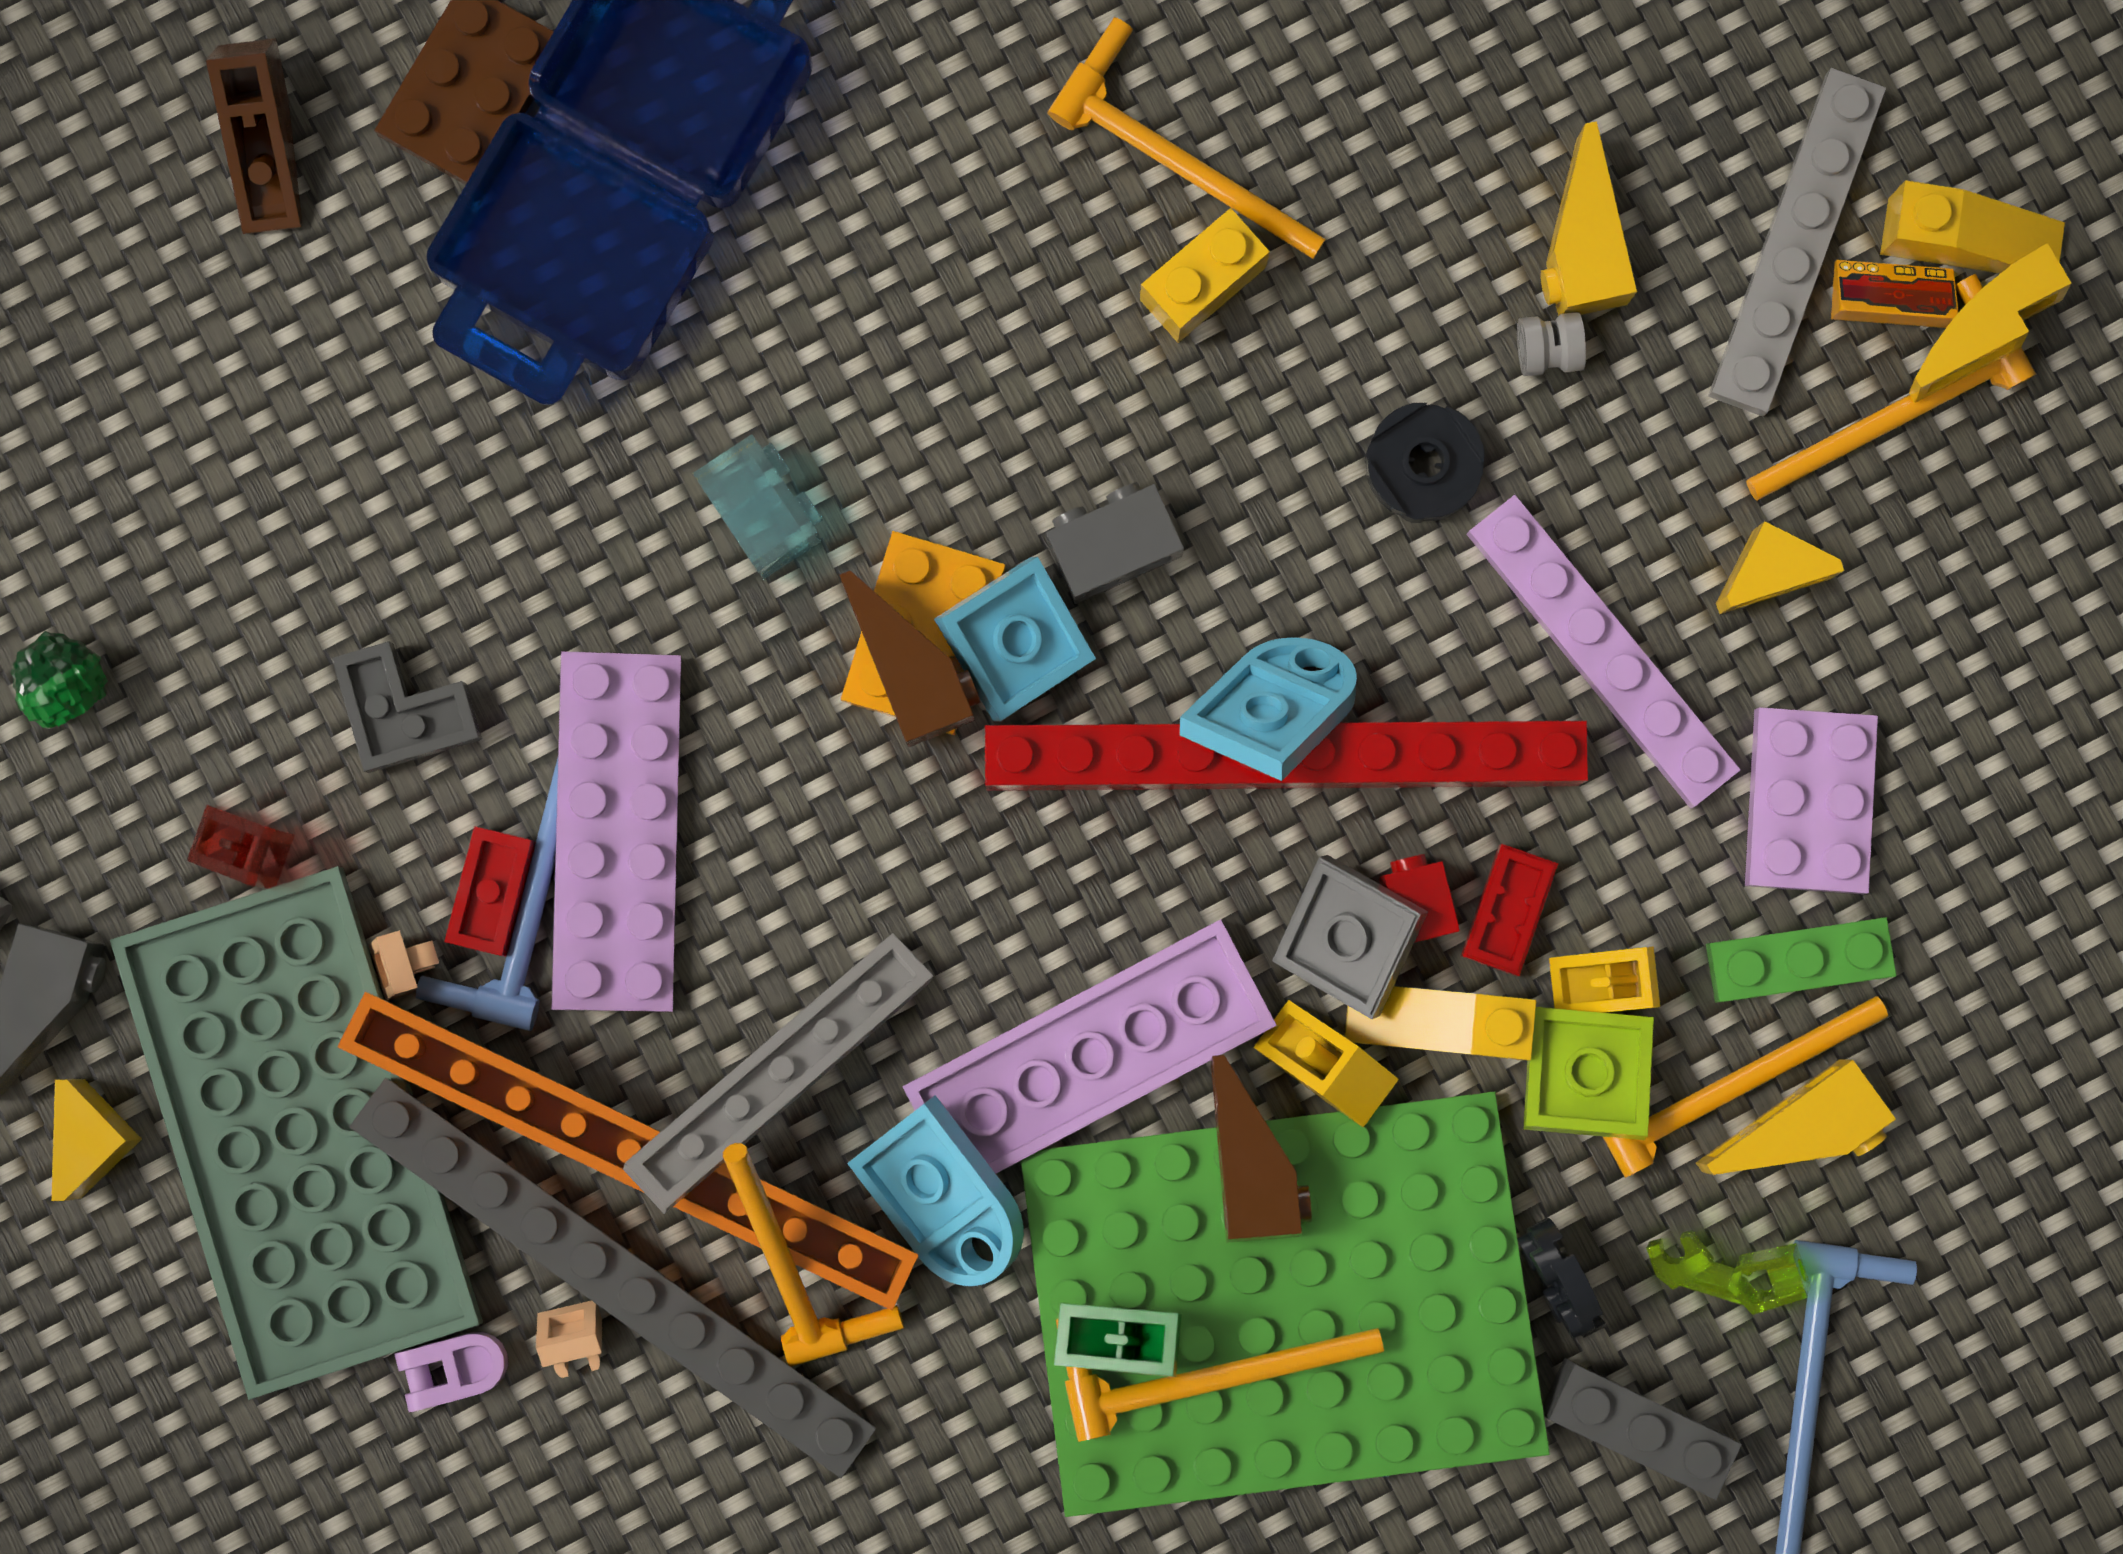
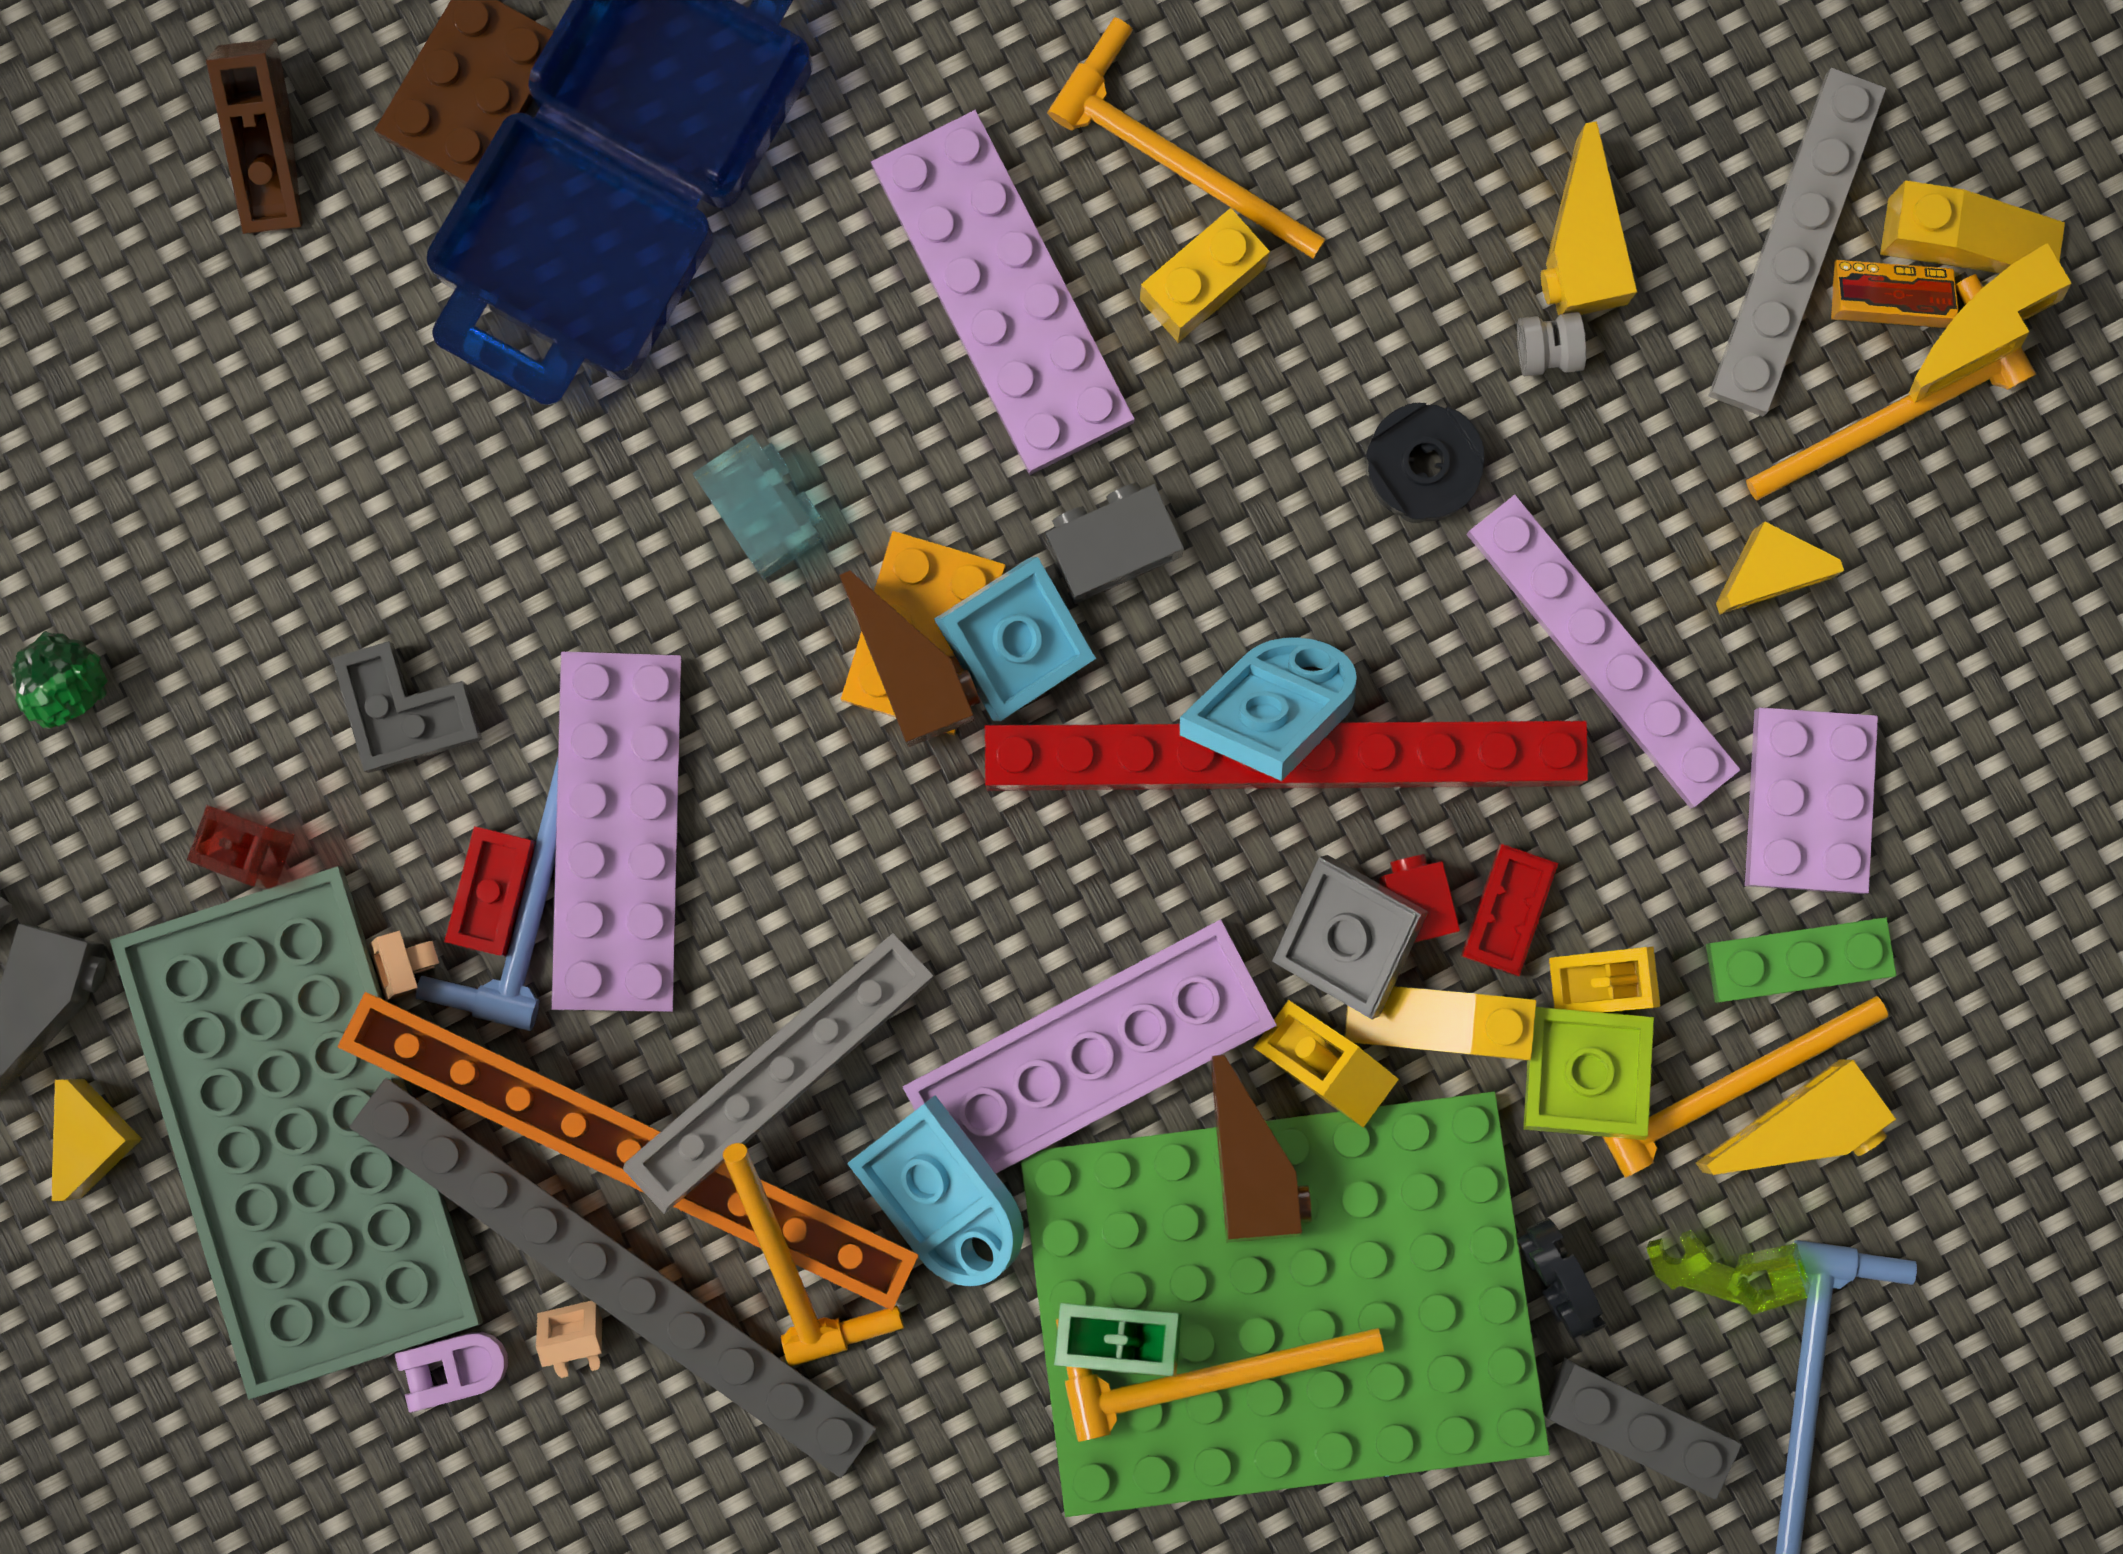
(1002, 292): none -> lavender plate

